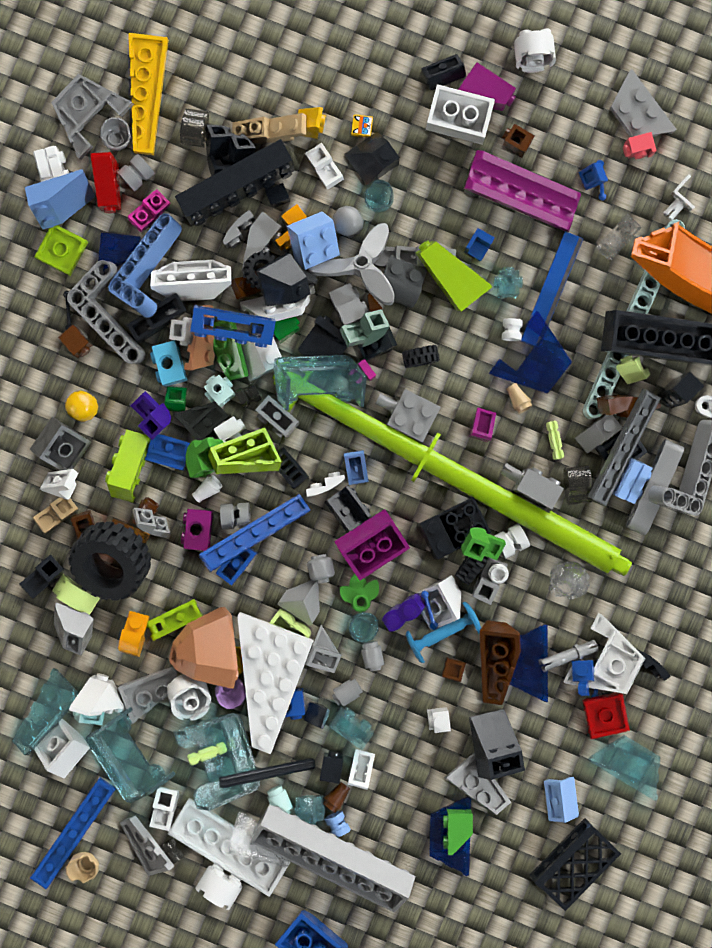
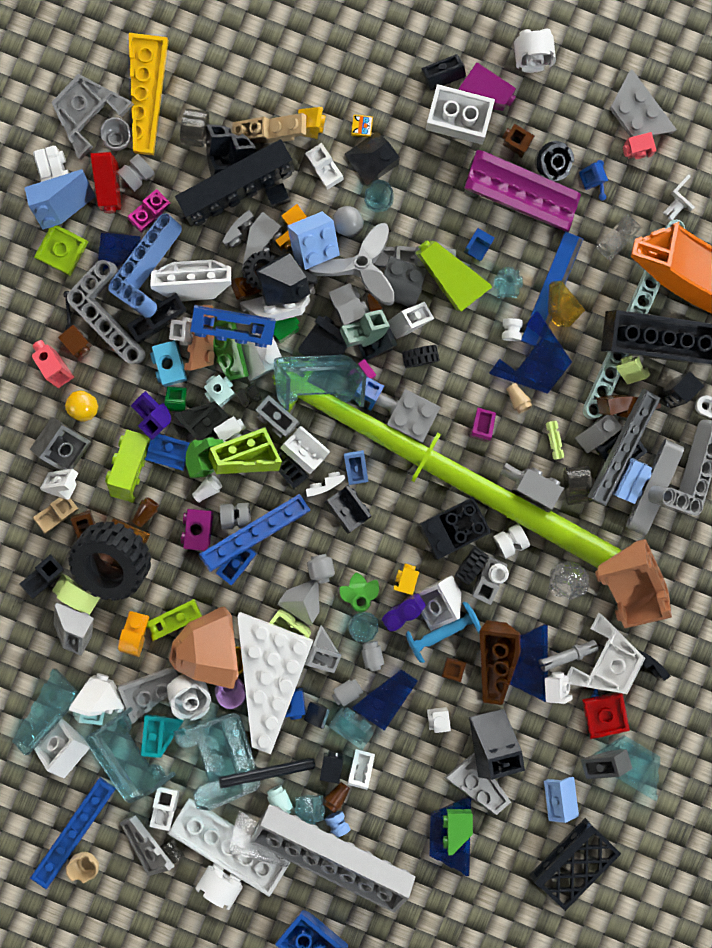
(51, 364): none -> coral torso
(151, 524): light grey slope -> none
(158, 734): none -> teal wing
(207, 753): yellowish green axle -> none
(305, 450): none -> white bracket
(372, 391): none -> panel
(372, 544): magenta brick -> none
(386, 700): none -> clear blue wing
(407, 579): none -> yellow brick
(410, 320): none -> white slope
(433, 625): blue hinge -> none
(481, 544): bright green brick -> none
(554, 160): none -> black cone
(557, 688): none -> white brick
(563, 305): none -> clear yellow slope
(583, 673): blue plate -> none
(607, 764): none -> dark grey slope
(636, 585): none -> nougat windscreen

